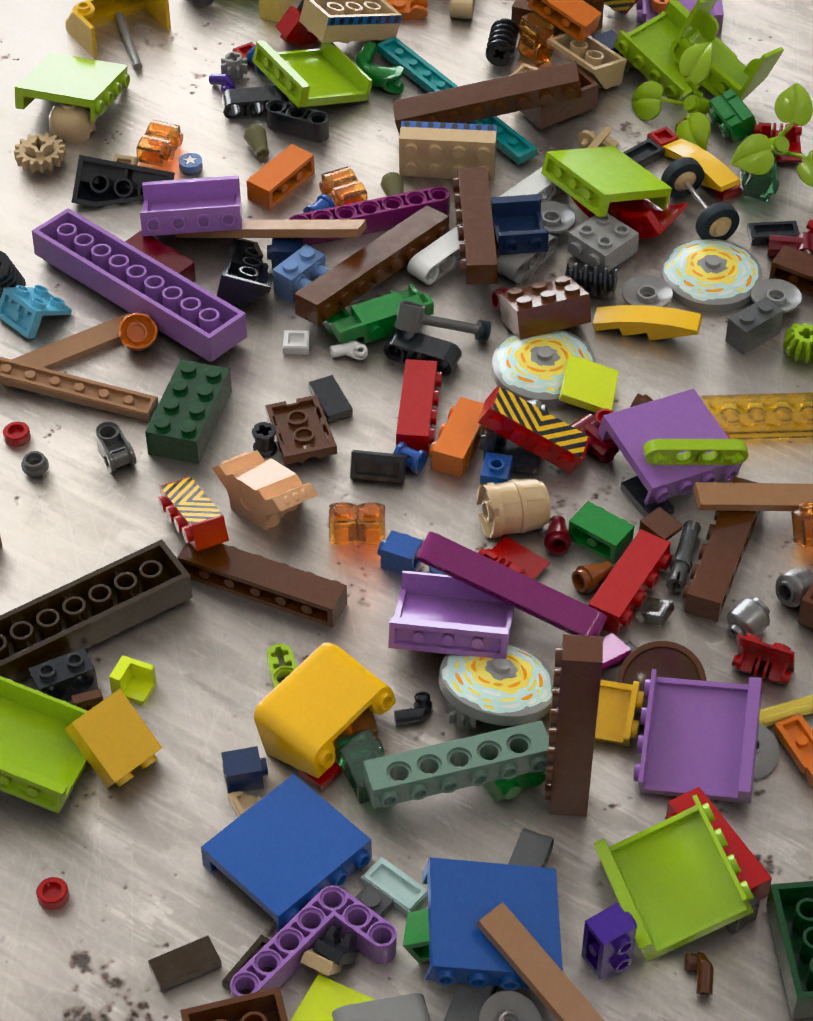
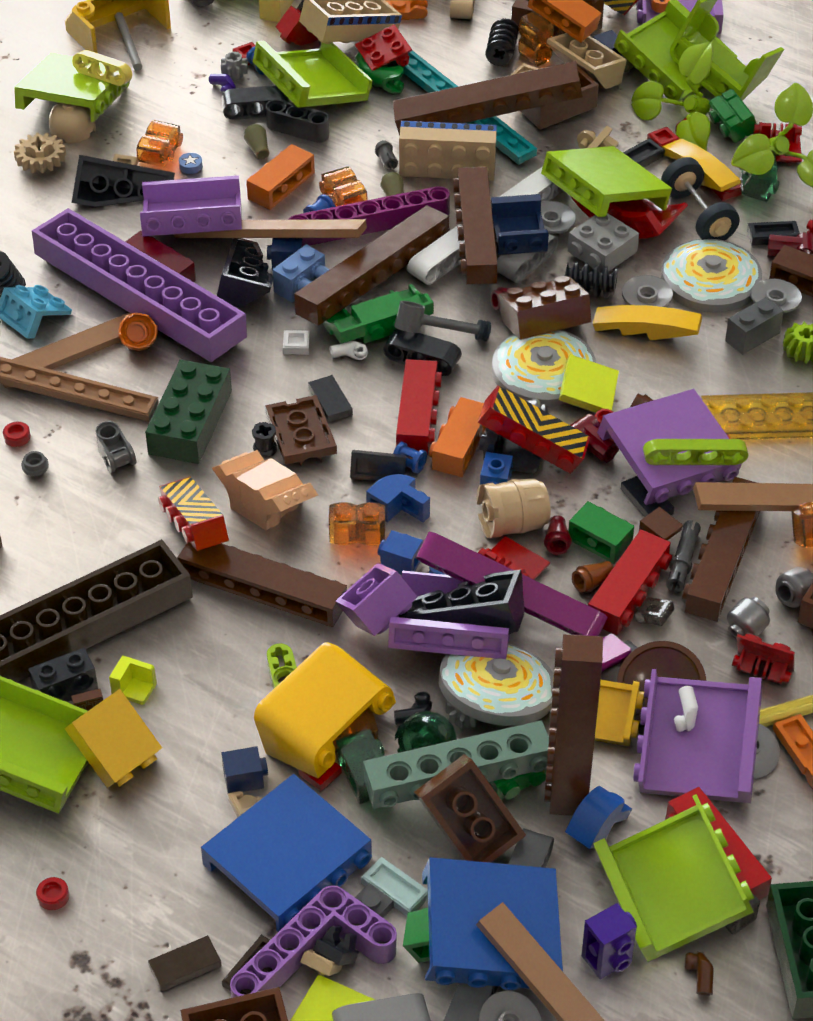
(111, 65): none -> light yellow beam
(376, 599): none -> medium lavender brick
(384, 48): none -> red hinge
(385, 151): none -> dark grey pin
(397, 494): none -> blue brick
(424, 730): none -> clear green cylinder
(469, 812): none -> reddish brown brick
(488, 603): none -> black wedge
(596, 816): none -> blue brick
(690, 709): none -> white arm

